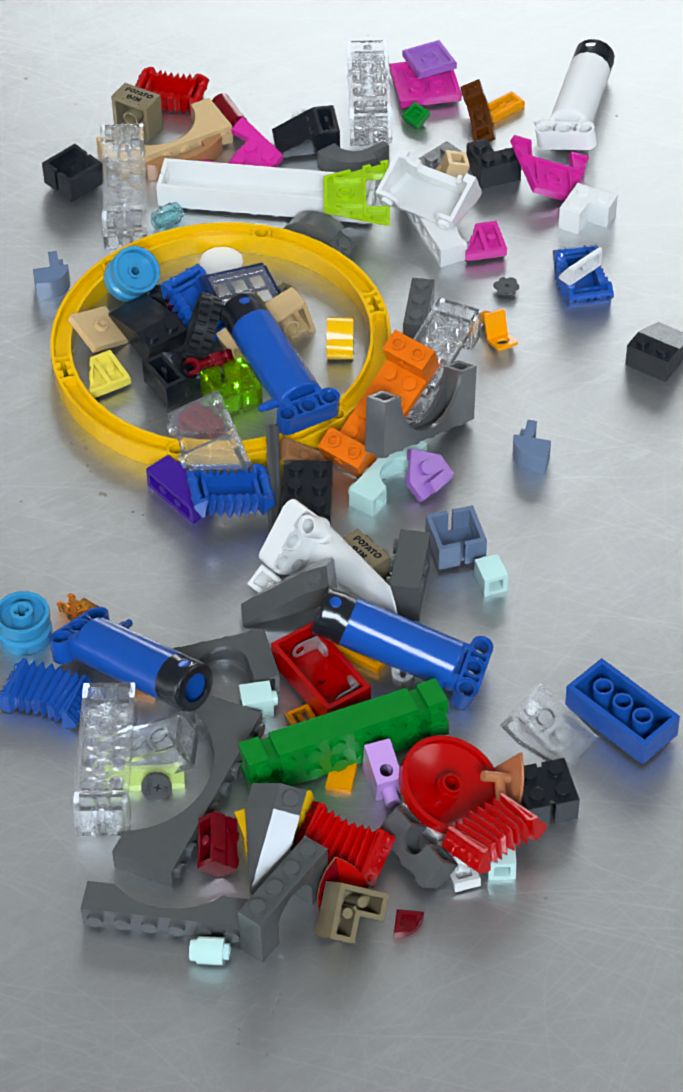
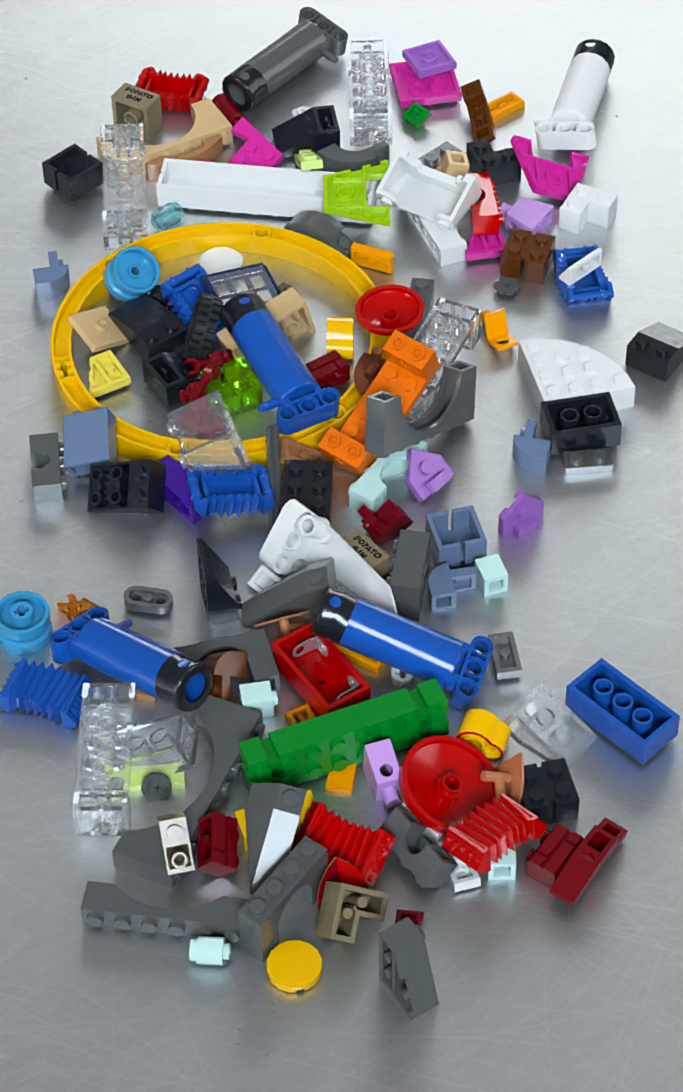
(48, 478): none -> dark grey arch
(89, 440): none -> sand blue brick
(127, 487): none -> black slope
(148, 599): none -> flat silver plate
(175, 843): none -> slope
(198, 389): none -> dark red piece
(217, 586): none -> black slope
(225, 667): none -> reddish brown brick
(285, 59): none -> dark grey piece
(285, 627): none -> nougat shield
(294, 966): none -> yellow tile
(308, 160): none -> yellowish green plate
(330, 370): none -> dark red brick
(367, 369): none -> copper shield
(372, 258): none -> light orange tile
(385, 522): none -> dark red brick
(389, 309): none -> red dish
(407, 968): none -> dark grey wedge
(445, 583): none -> sand blue brick
(485, 213): none -> arch
(485, 733): none -> yellow piece
(505, 656): none -> flat silver plate
(521, 516): none -> medium lavender plate
(528, 215): none -> lavender torso
(533, 250): none -> reddish brown piece
(552, 854): none -> dark red brick
(569, 370): none -> white brick
(580, 423): none -> black brick
(587, 461): none -> flat silver plate
(587, 861): none -> dark red slope

